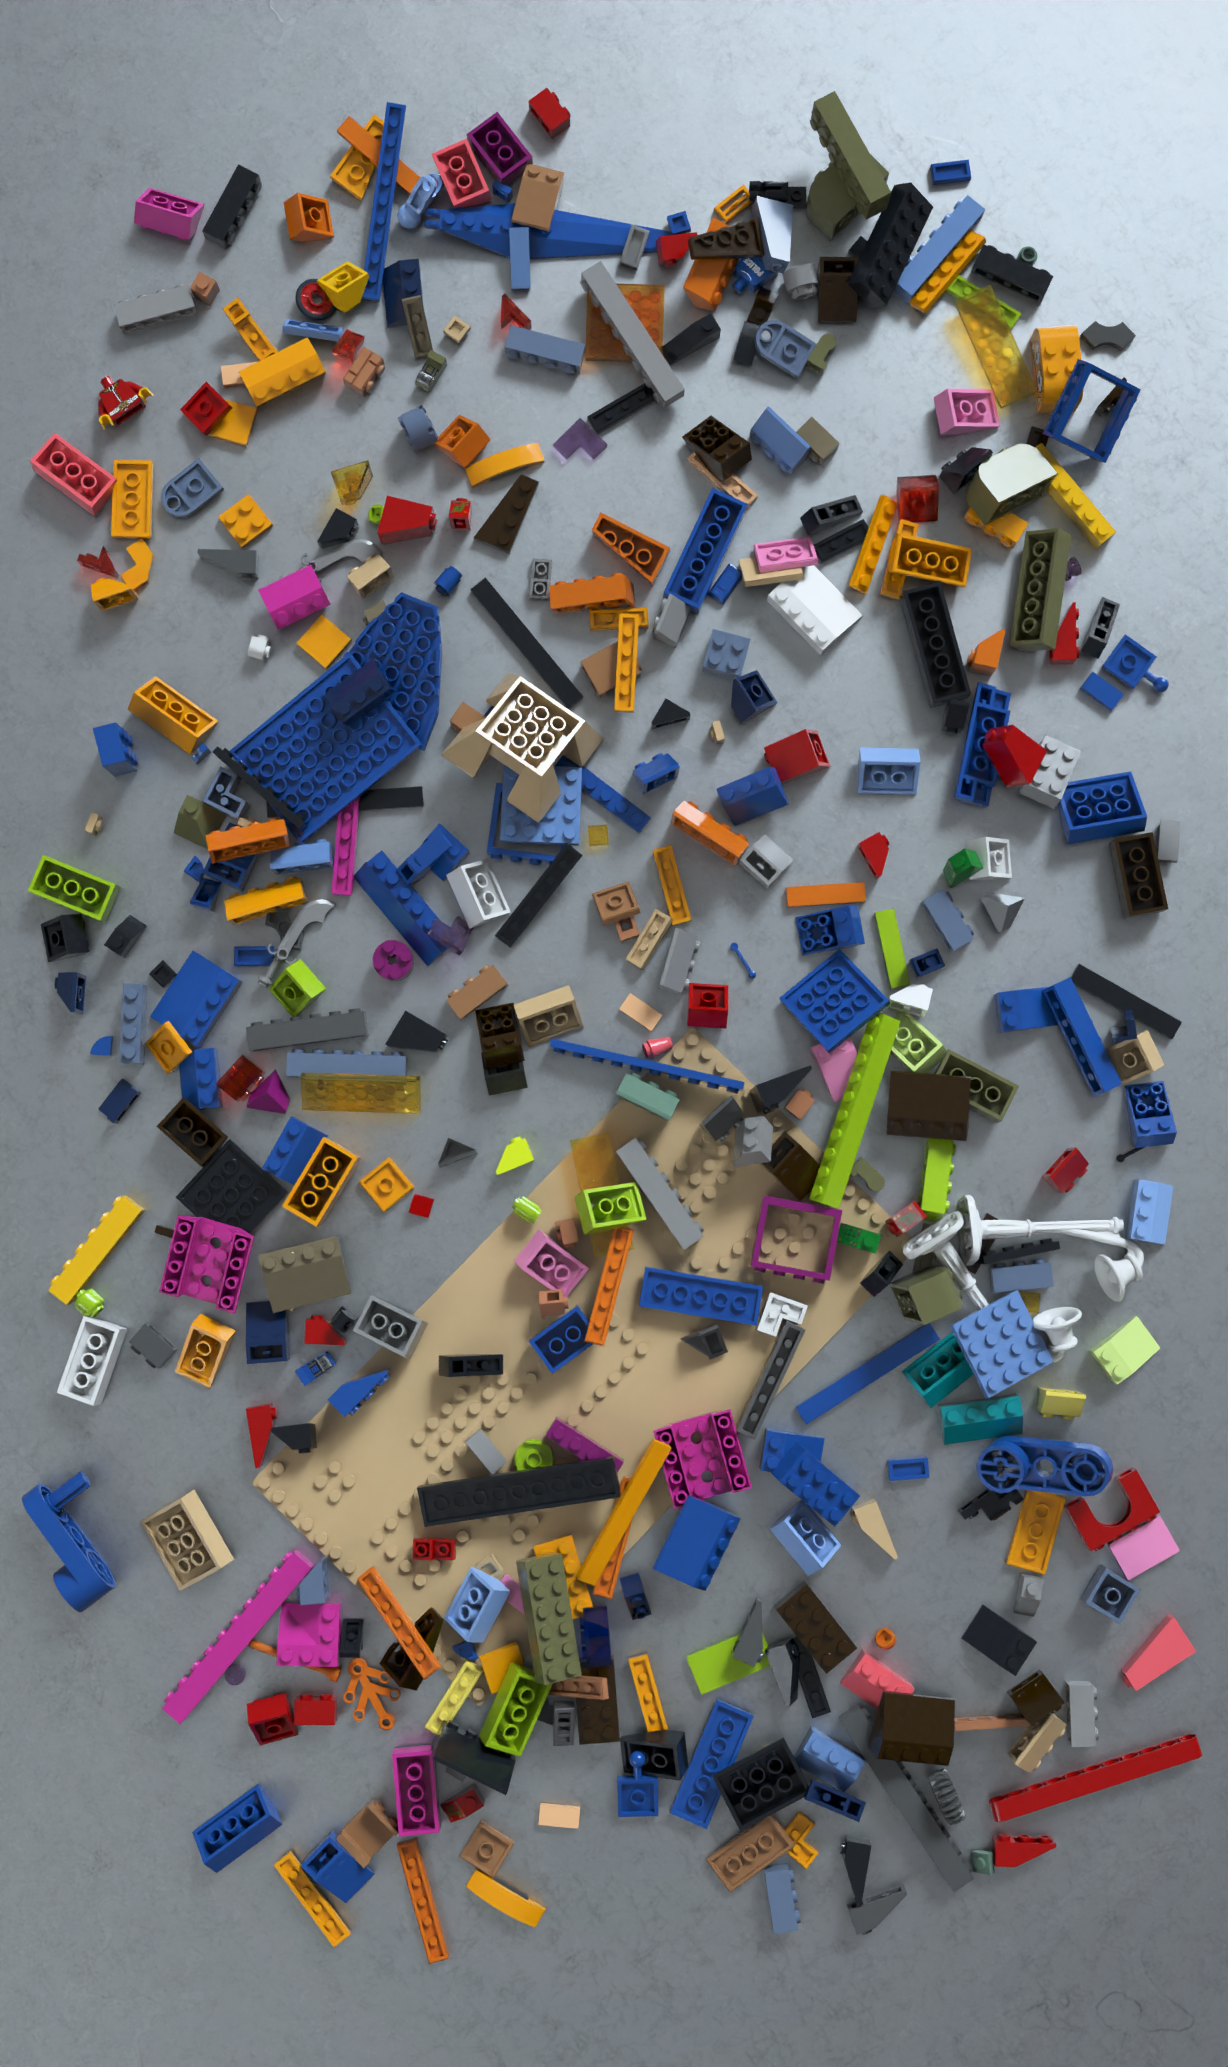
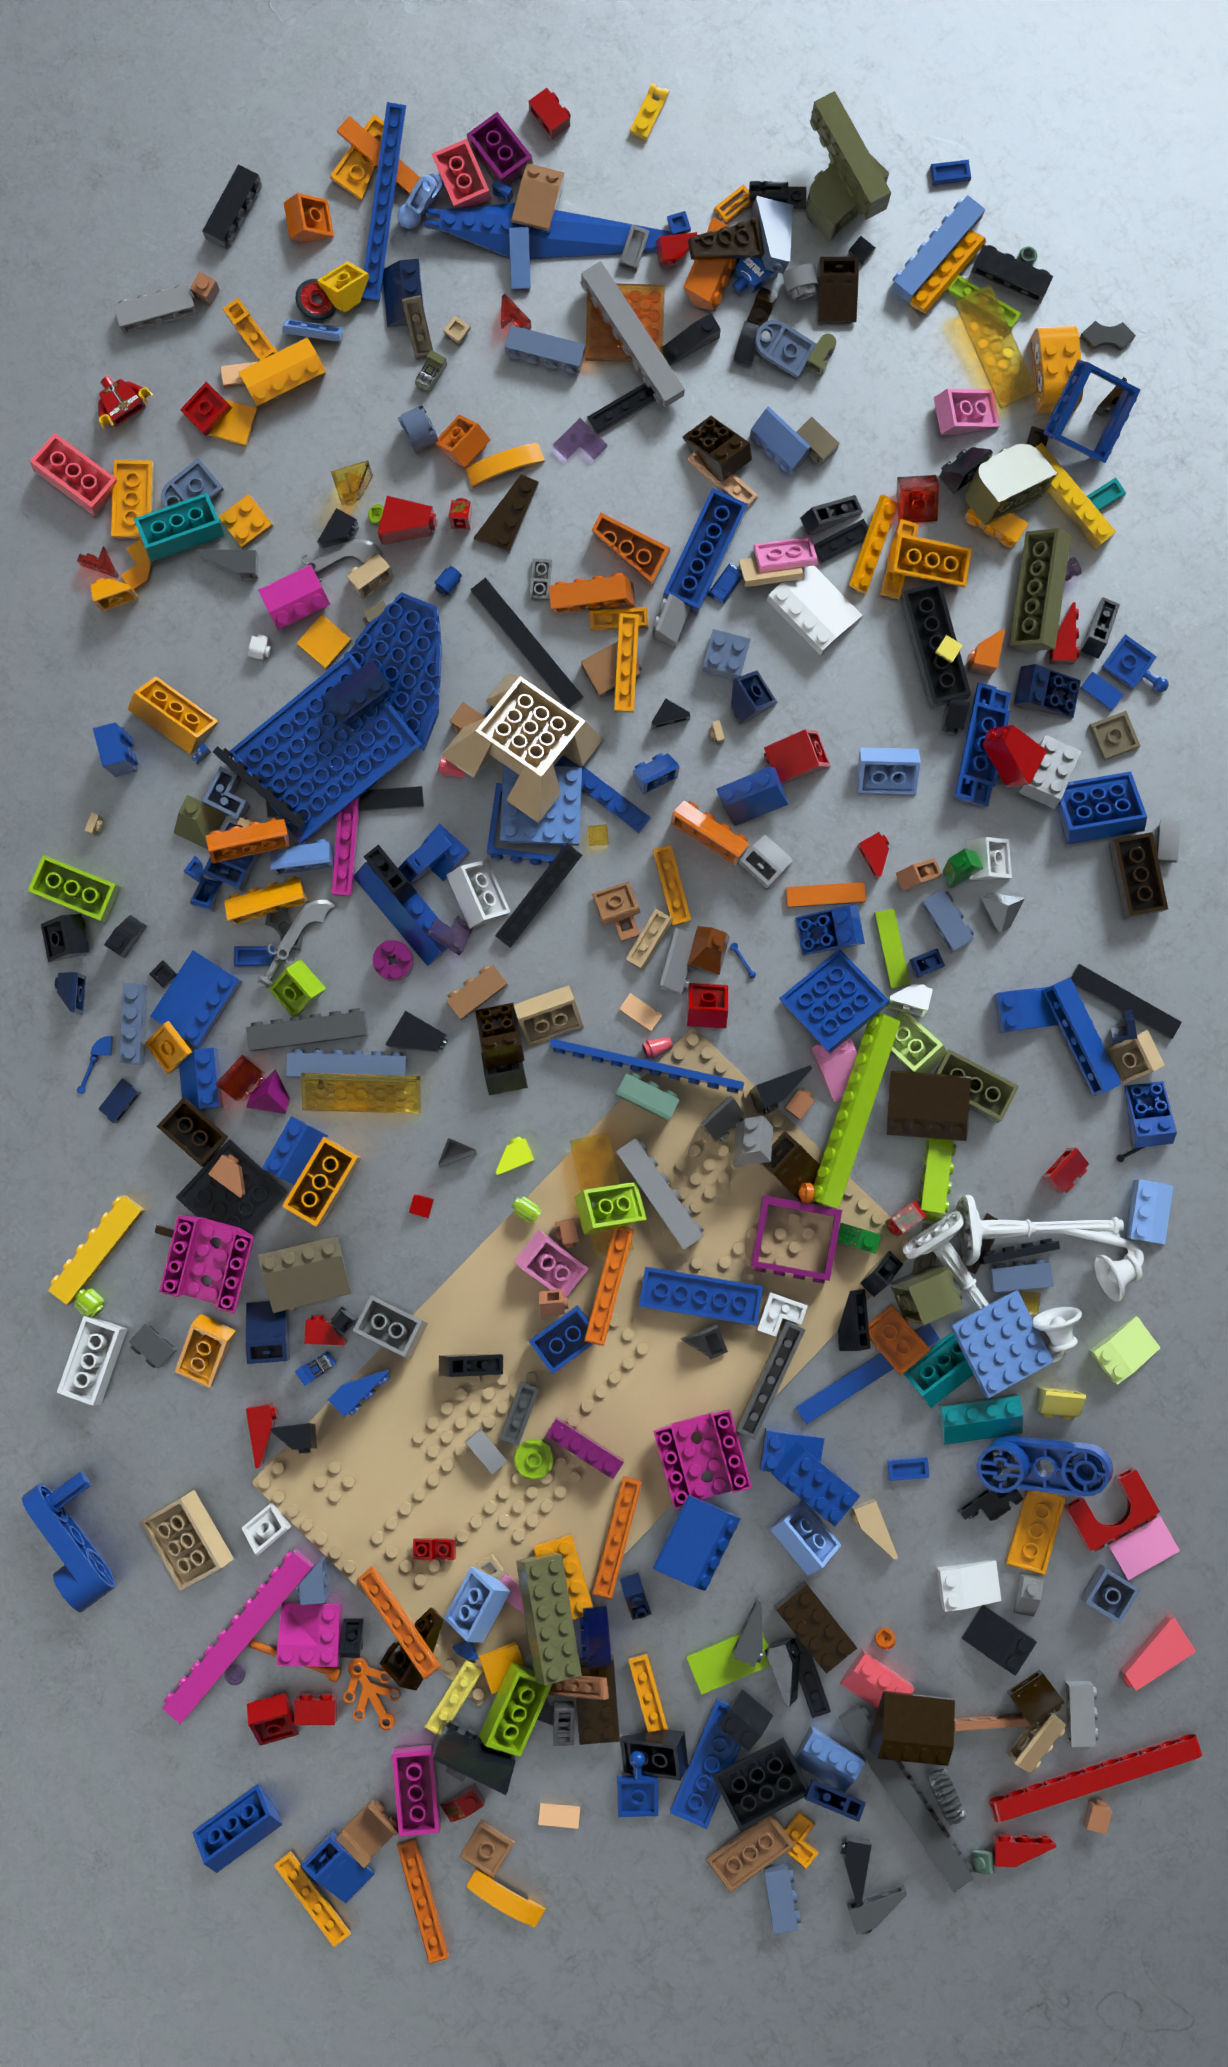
(81, 1089): none -> blue hinge
(168, 213): dark pink slope -> none
(179, 527): none -> teal slope
(229, 1174): none -> nougat slope
(265, 1528): none -> white slope
(348, 346): clear red slope -> none
(364, 371): nougat brick -> none
(386, 1184): light orange tile -> none
(390, 874): none -> black slope
(449, 769): none -> coral cone
(519, 1413): none -> dark grey plate
(519, 1491): black plate -> none
(623, 1512): light orange tile -> none
(649, 112): none -> yellow plate
(709, 949): none -> dark orange slope
(744, 1720): none -> black slope
(806, 1192): none -> orange tile
(854, 1327): none -> black slope
(873, 1179): olive leg -> none
(890, 245): black brick -> none
(897, 1340): none -> orange tile
(918, 874): none -> nougat slope
(949, 649): none -> light yellow tile
(968, 1585): none -> white slope
(1047, 691): none -> dark blue slope
(1097, 1816): none -> nougat brick
(1107, 494): none -> teal tile
(1114, 735): none -> dark tan tile

